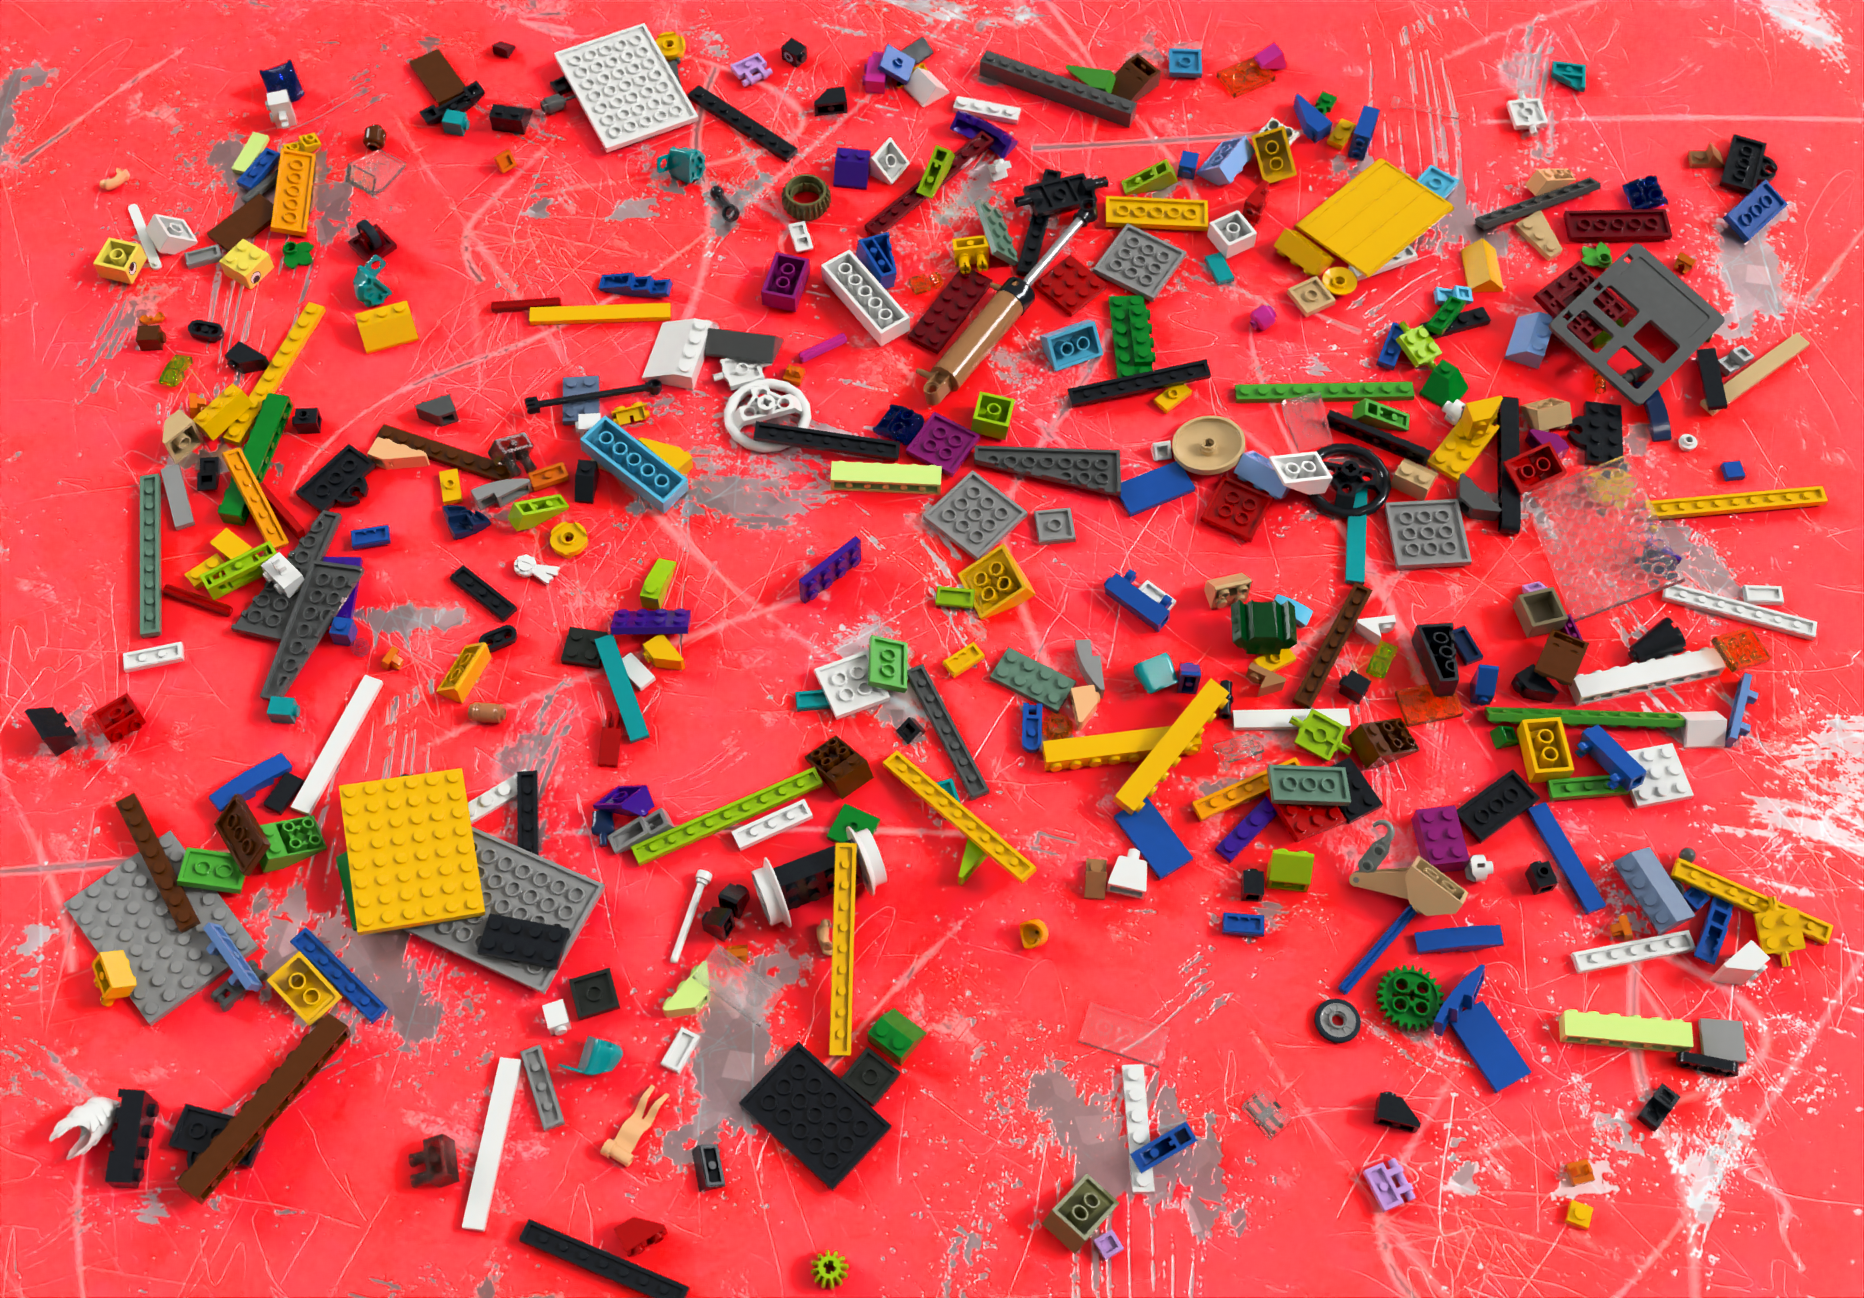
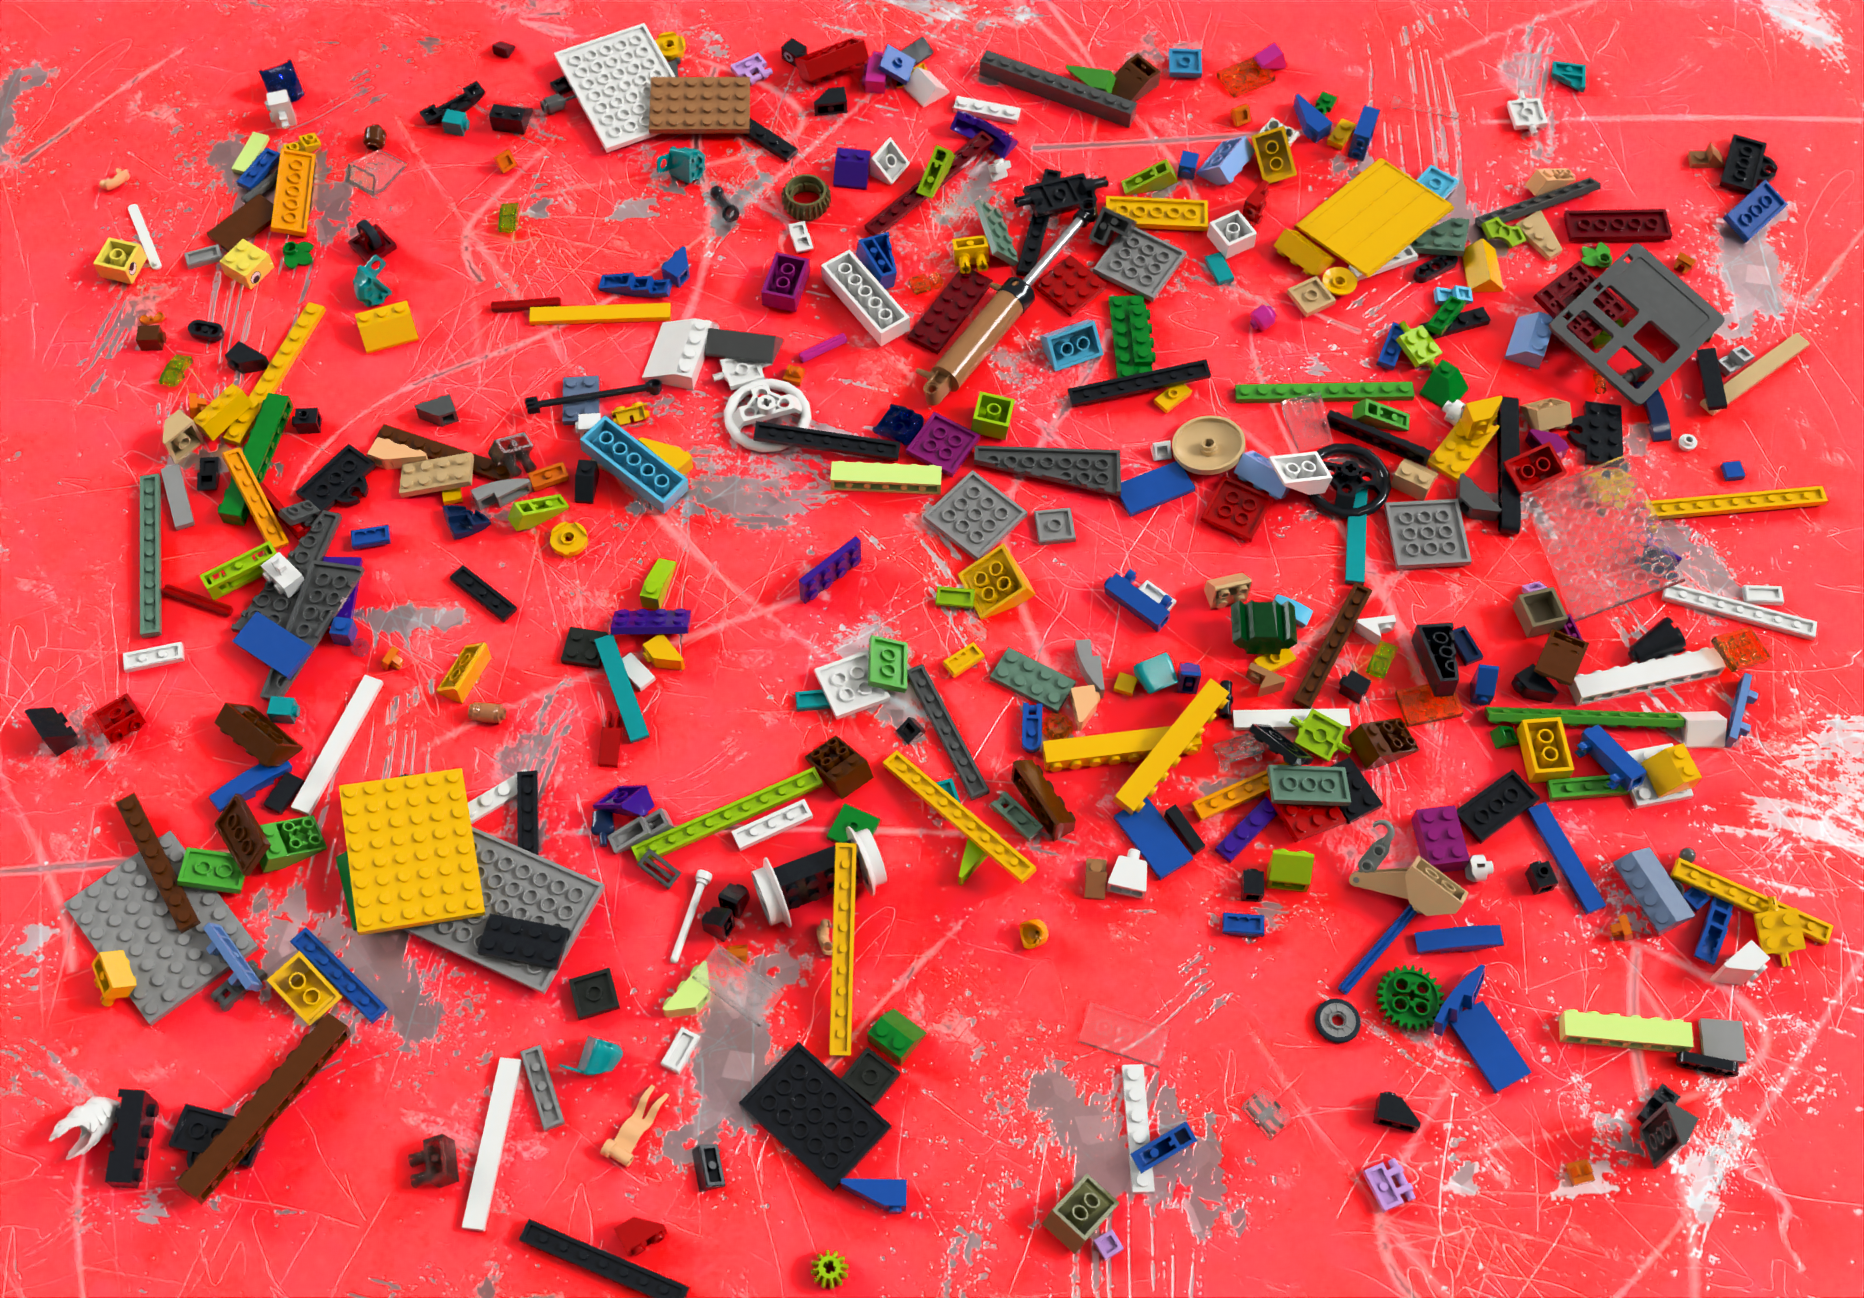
(170, 234): white slope -> none
(210, 563): yellow plate -> none
(230, 544): yellow panel -> none
(257, 734): none -> reddish brown slope
(273, 645): none -> blue tile
(302, 512): none -> dark grey plate
(436, 474): none -> tan plate
(438, 76): reddish brown tile -> none
(498, 638): black plate -> none
(508, 217): none -> clear neon green slope
(527, 566): white piece -> none
(557, 1017): white brick -> none
(672, 879): none -> dark grey tile
(677, 268): none -> blue slope
(699, 105): none -> medium nougat plate
(832, 59): none -> red brick
(883, 1193): none -> blue slope
(1017, 816): none -> sand green plate
(1042, 799): none -> reddish brown slope
(1110, 222): none -> dark grey brick
(1125, 684): none -> yellow tile
(1184, 829): none -> black piece
(1240, 115): none -> orange tile
(1280, 744): none -> black plate
(1432, 273): none -> black beam
(1444, 239): none -> sand green plate
(1498, 230): none -> lime tile
(1579, 1214): yellow plate -> none
(1633, 952): white tile -> none
(1644, 193): clear blue slope -> none
(1667, 1132): none -> slope
(1671, 771): none -> yellow slope

